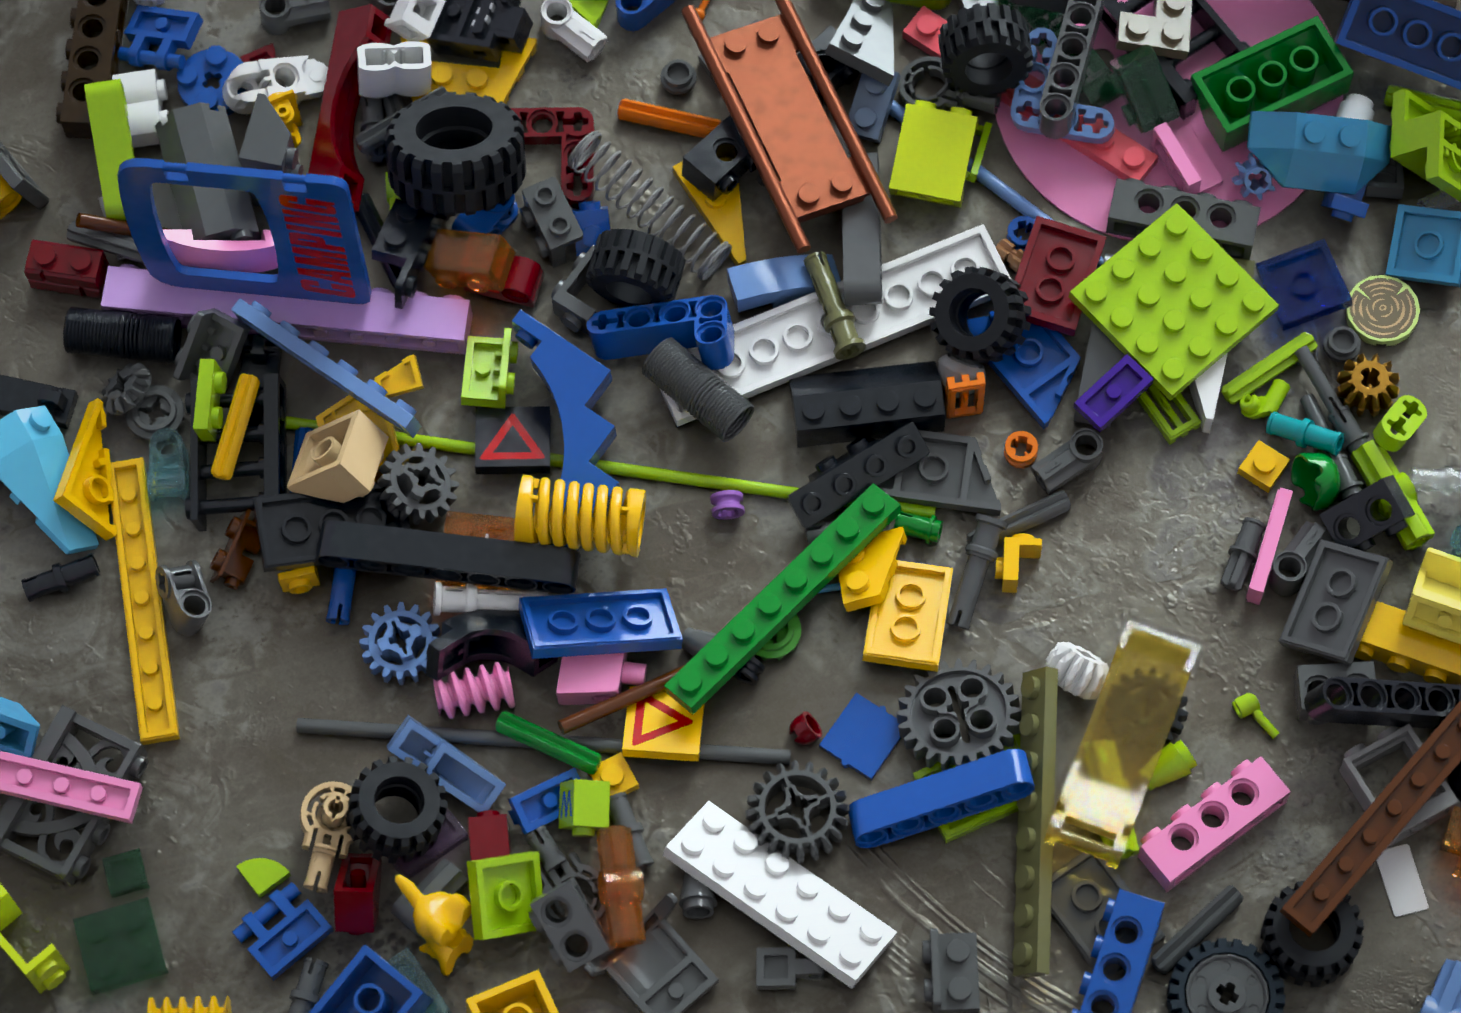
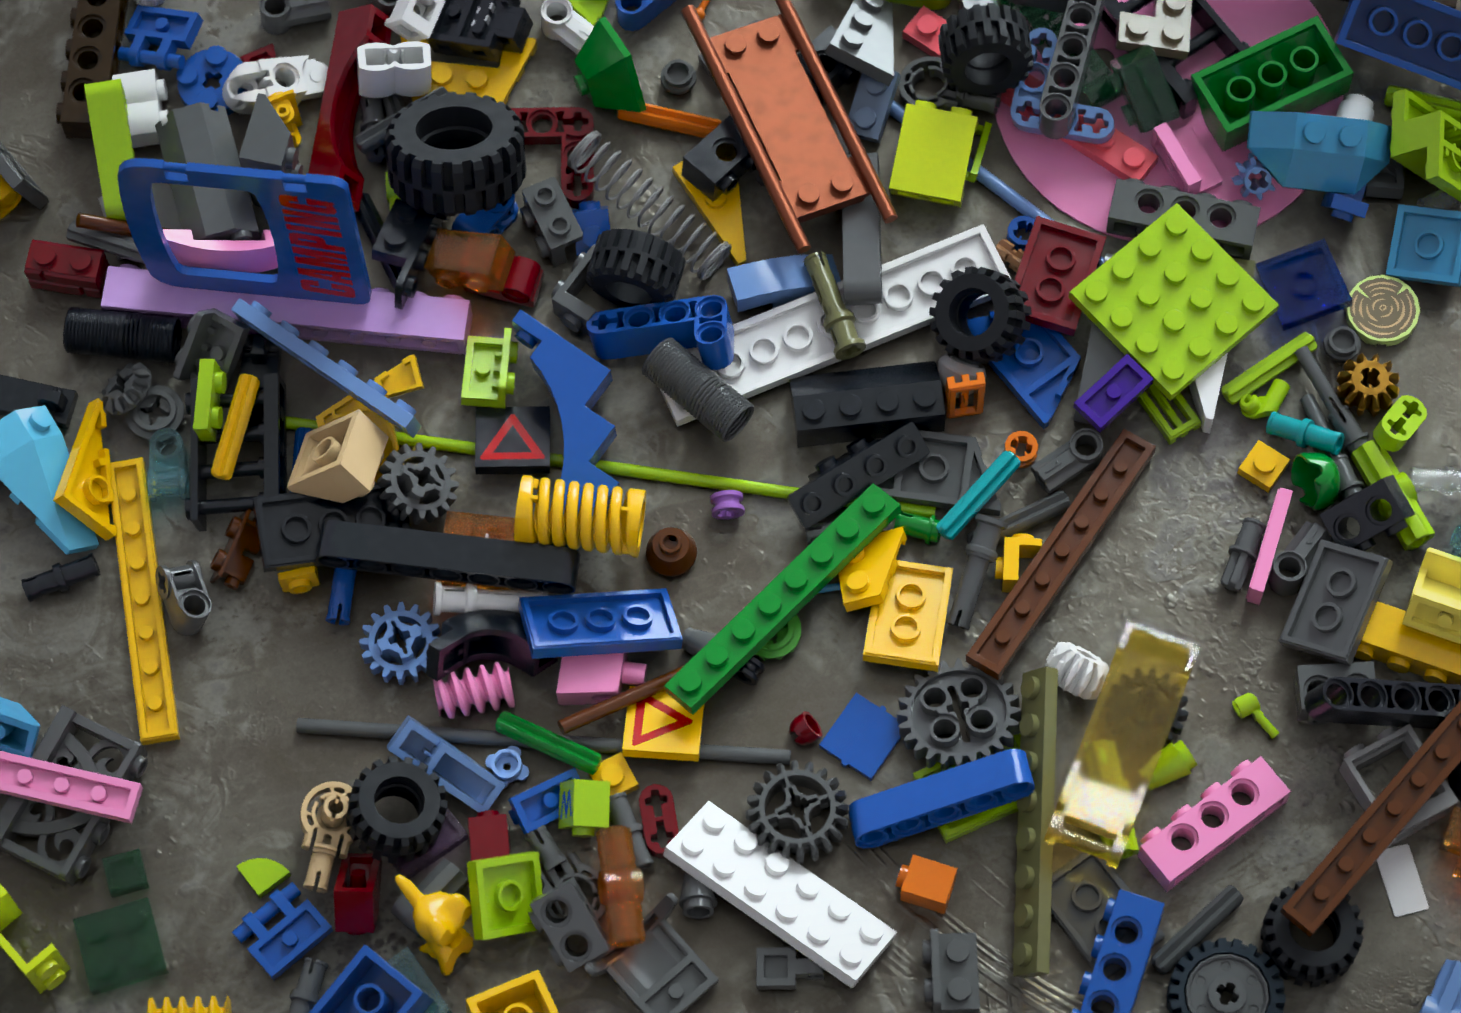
(507, 756): none -> light blue plate
(608, 71): none -> green slope
(651, 822): none -> dark red beam
(671, 551): none -> reddish brown cone
(926, 883): none -> orange brick
(978, 495): none -> teal axle
(1060, 554): none -> reddish brown plate

